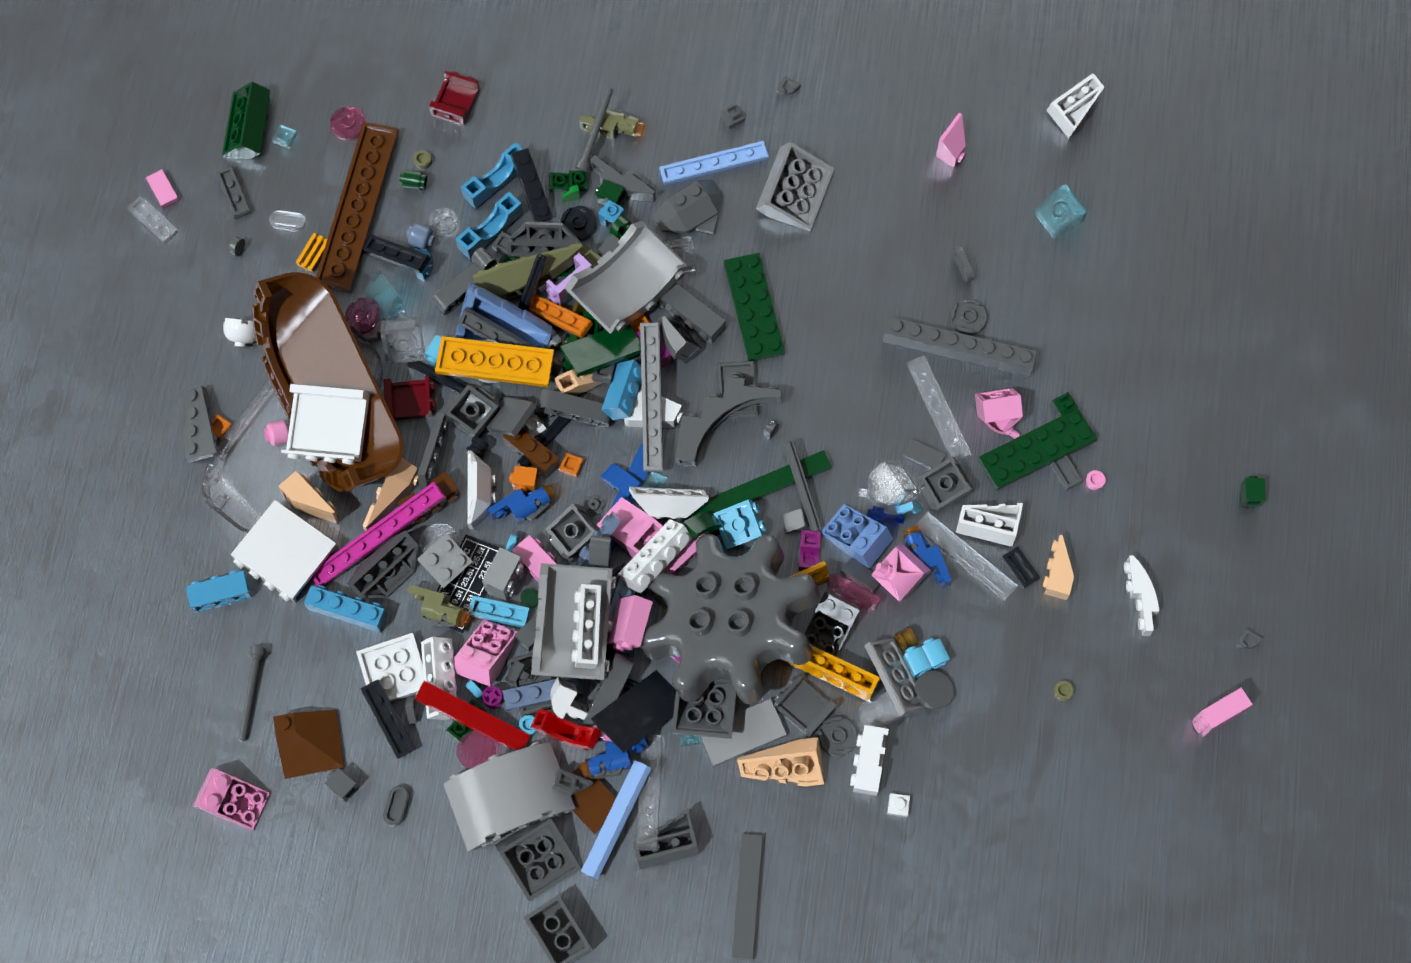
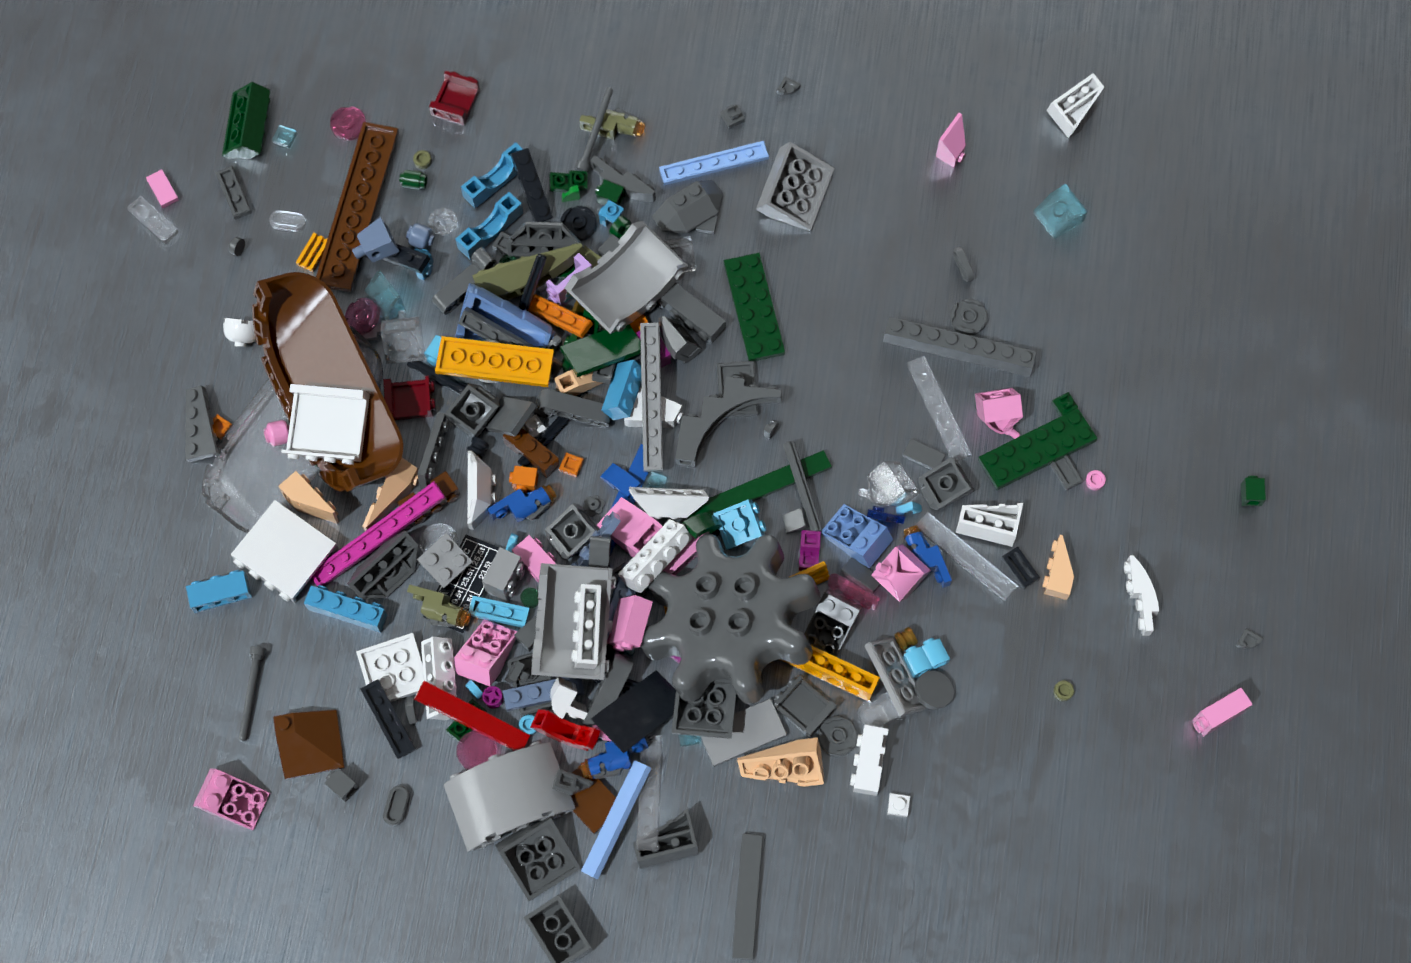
(376, 242): none -> sand blue torso

